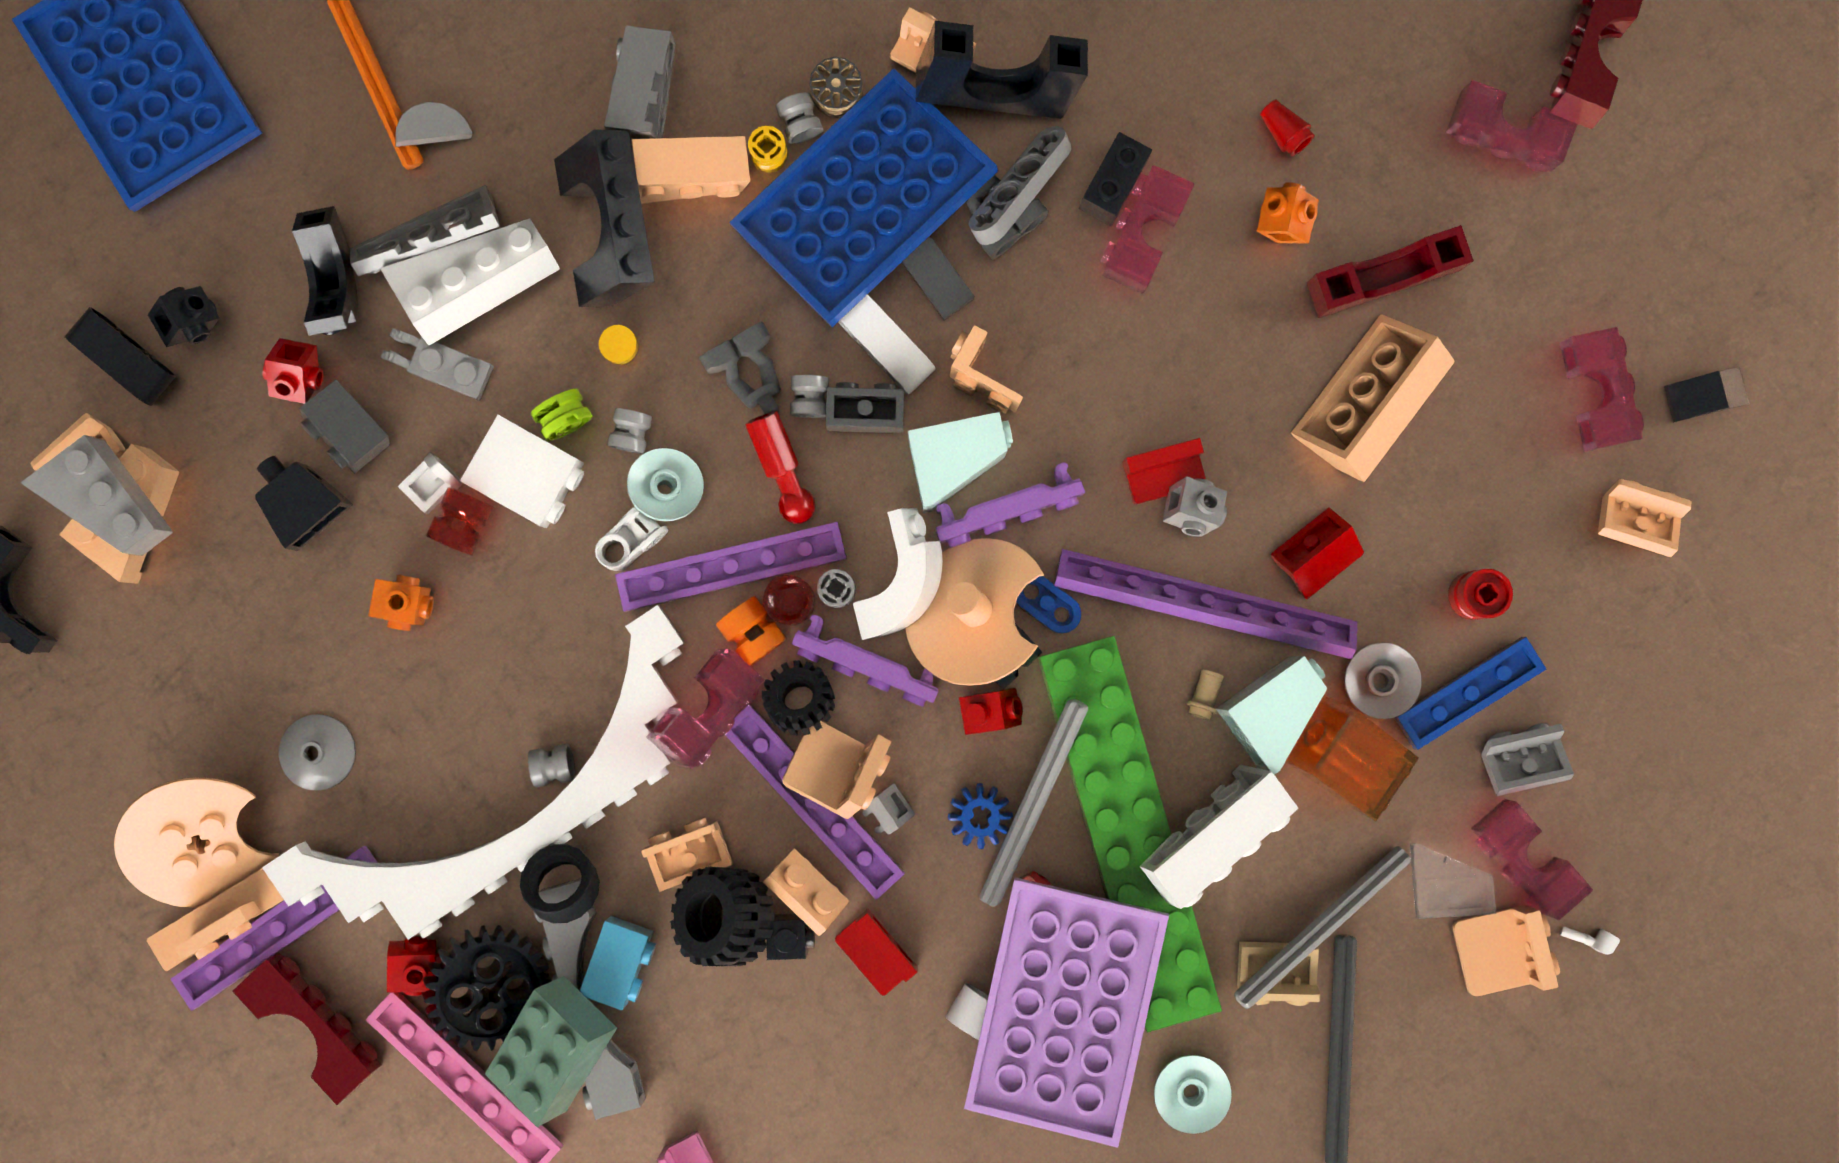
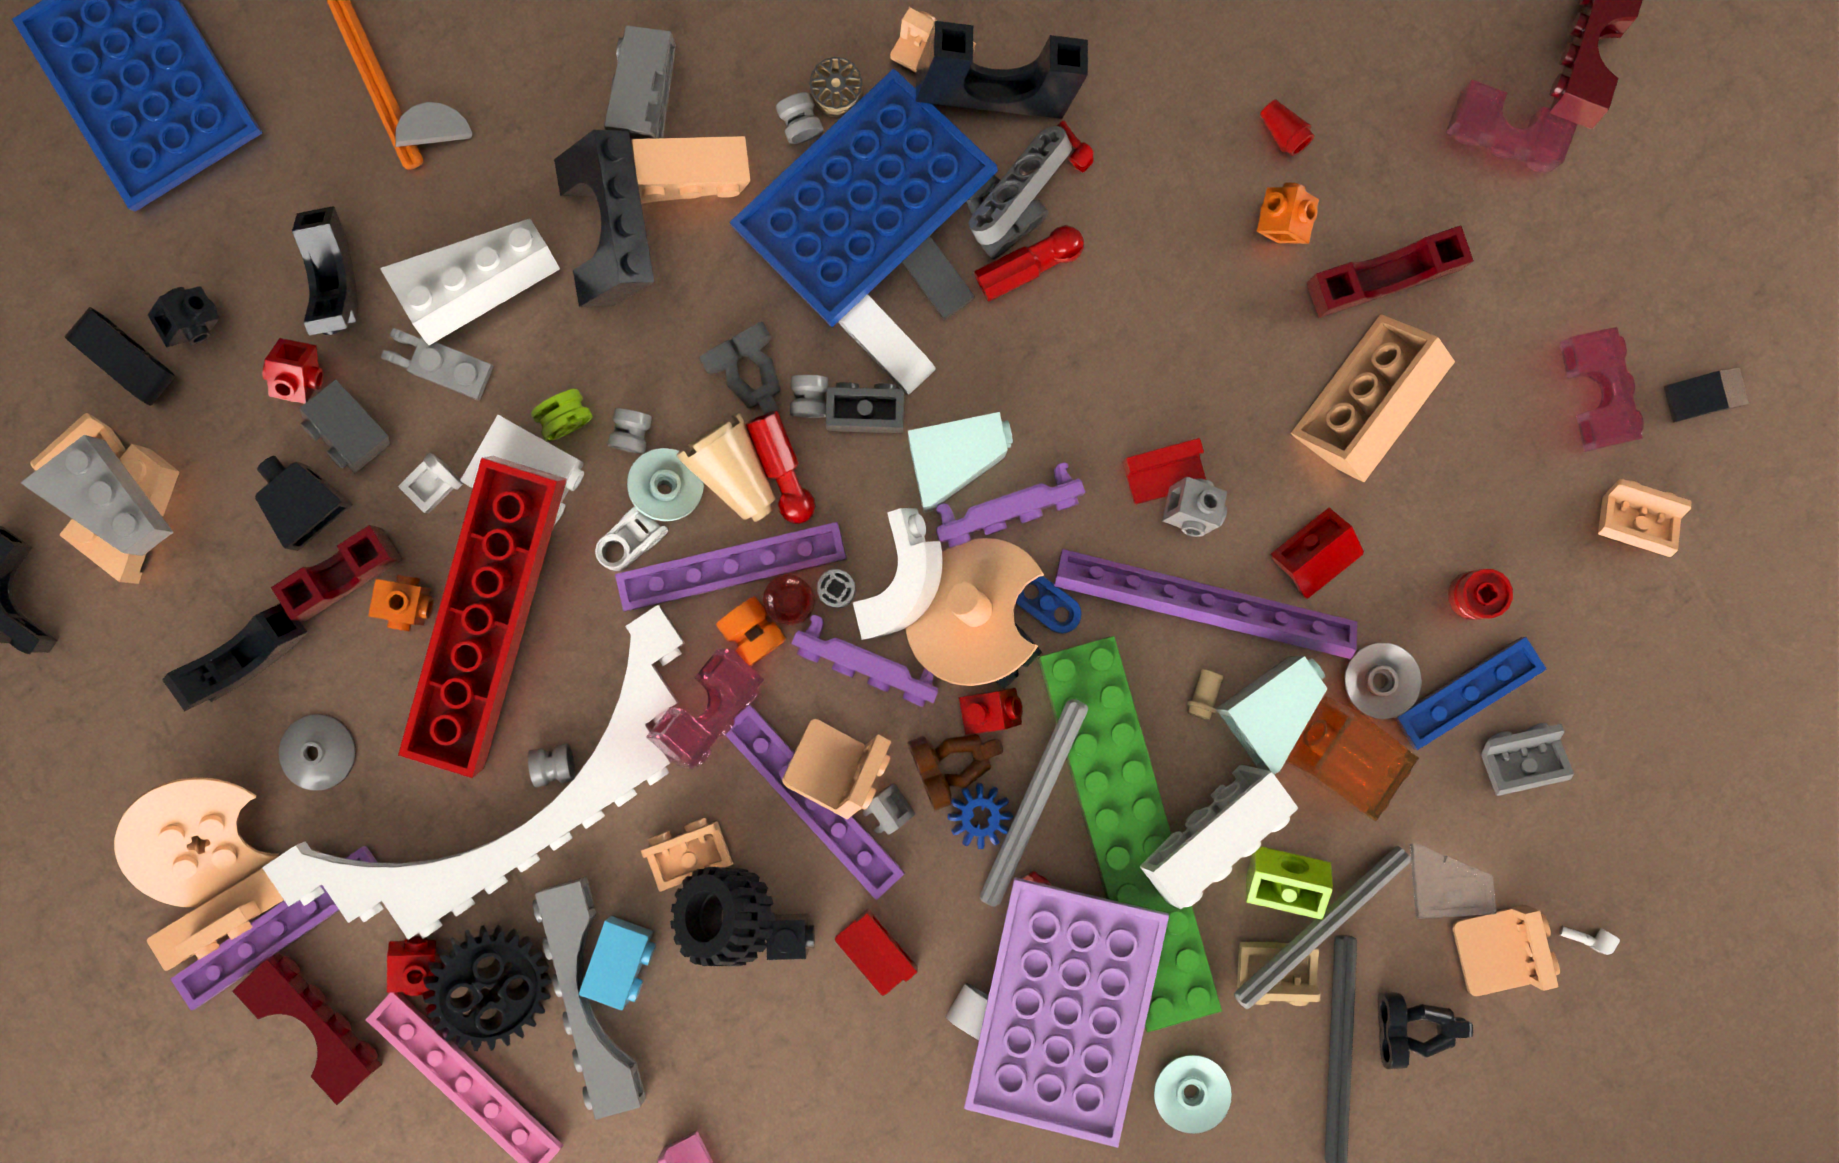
(240, 659): none -> black arch
(320, 586): none -> dark red arch
(437, 228): light grey wing -> none
(464, 508): clear red wheel -> none
(482, 616): none -> red brick
(543, 863): black tyre -> none
(550, 1051): sand green brick -> none
(618, 344): yellow tile -> none
(731, 468): none -> tan cone
(769, 157): yellow wheel -> none
(793, 678): black tyre -> none
(806, 892): light nougat bracket -> none
(936, 782): none -> reddish brown piece
(969, 380): light nougat bracket -> none
(1026, 263): none -> red piece
(1083, 153): none -> red hand
(1115, 179): black brick -> none
(1160, 199): clear pink arch -> none
(1289, 882): none -> lime brick
(1393, 1020): none -> black piece
(1506, 835): clear pink arch -> none

